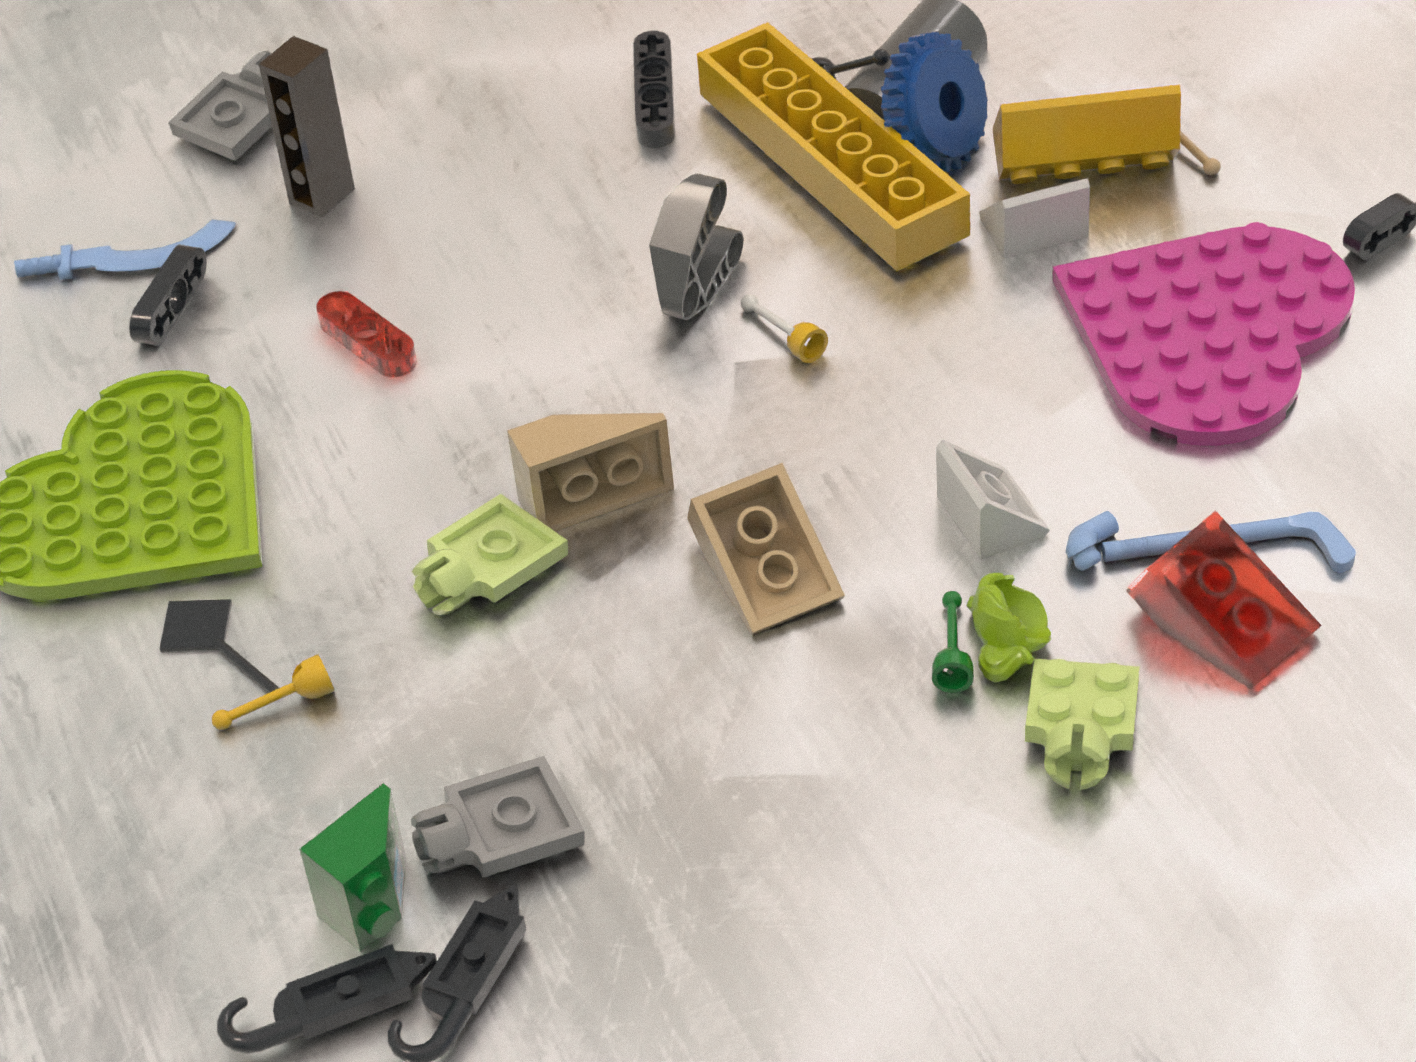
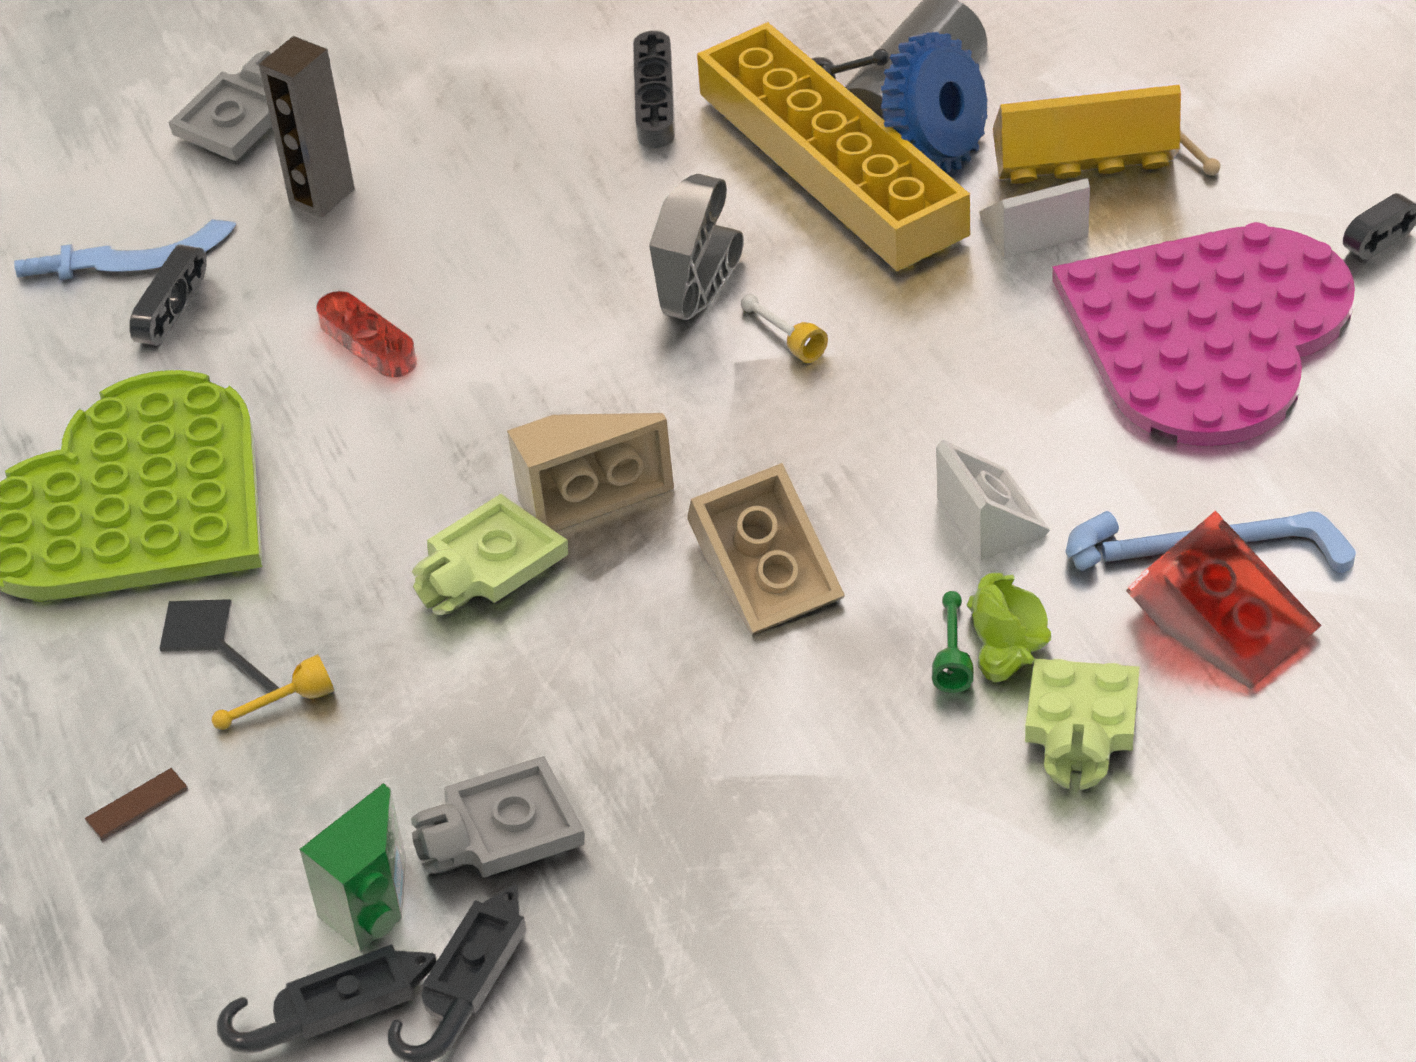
(136, 803): none -> reddish brown window

